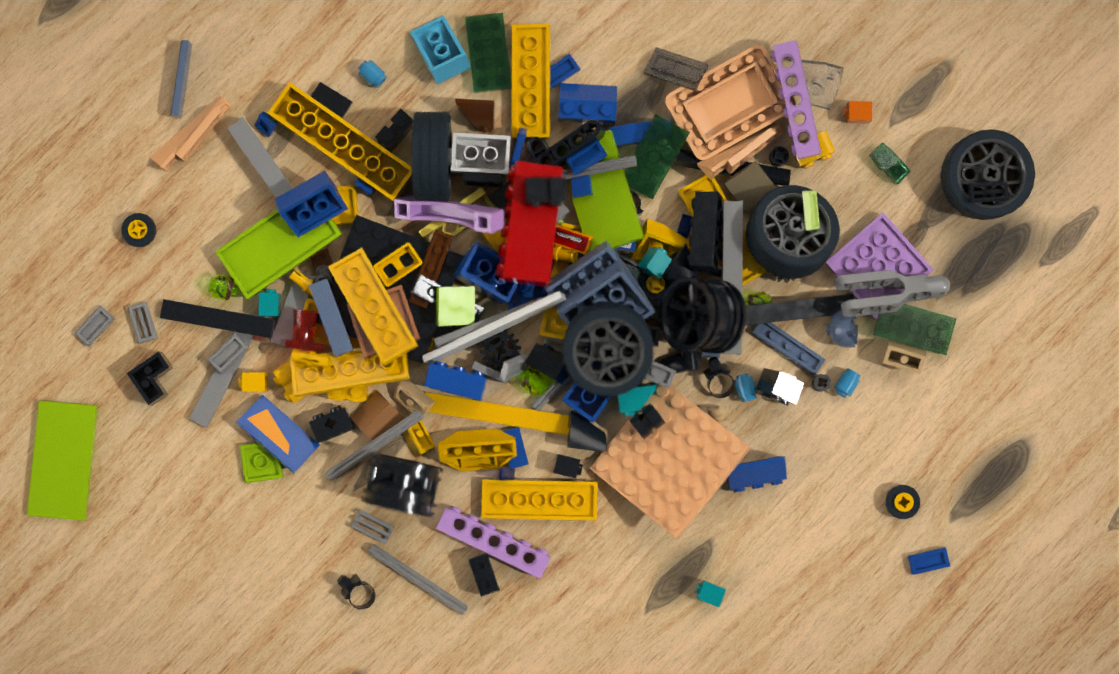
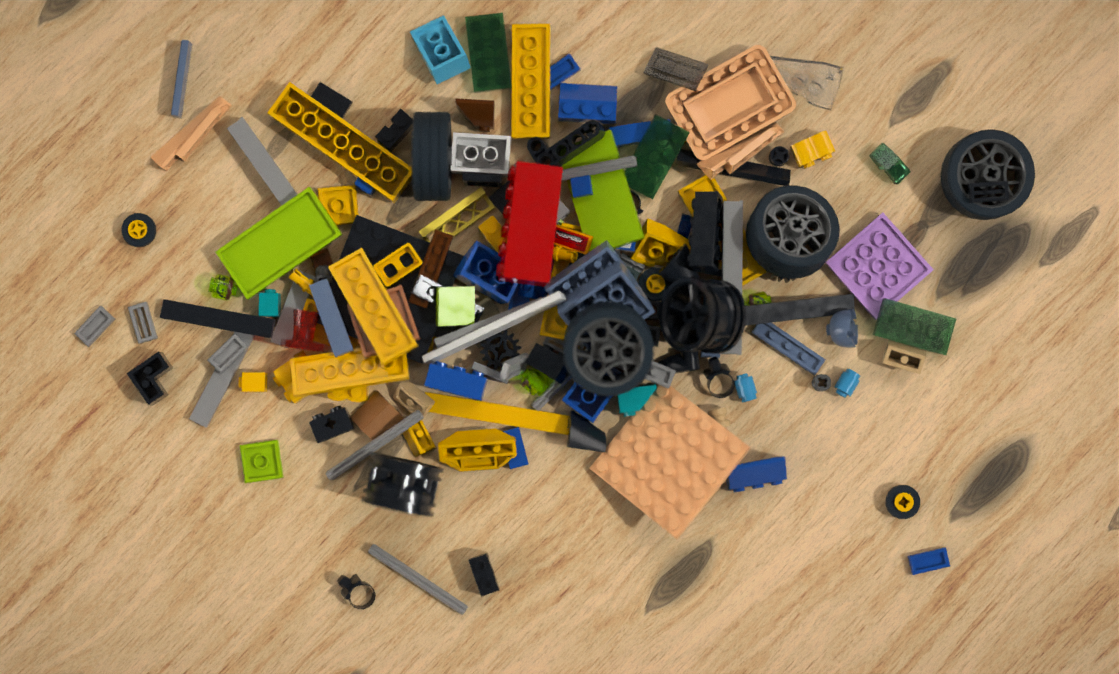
(62, 460): lime tile -> none
(266, 124): blue tile -> none
(278, 434): blue tile -> none
(310, 204): blue slope -> none
(311, 358): yellow pin -> none
(358, 519): light grey tile -> none
(372, 73): dark azure brick -> none
(447, 526): lavender brick -> none
(473, 216): lavender arch -> none
(506, 474): clear blue piece -> none
(518, 146): blue tile -> none
(539, 500): yellow plate -> none
(545, 191): black brick -> none
(568, 466): black brick -> none
(586, 157): blue tile -> none
(647, 421): black wheel -> none
(655, 262): teal brick -> none
(710, 593): teal brick -> none
(750, 185): dark tan tile -> none
(779, 386): brick -> none
(811, 210): yellowish green tile -> none
(812, 146): lavender brick -> none
(858, 112): orange brick -> none
(915, 289): light grey piece -> none

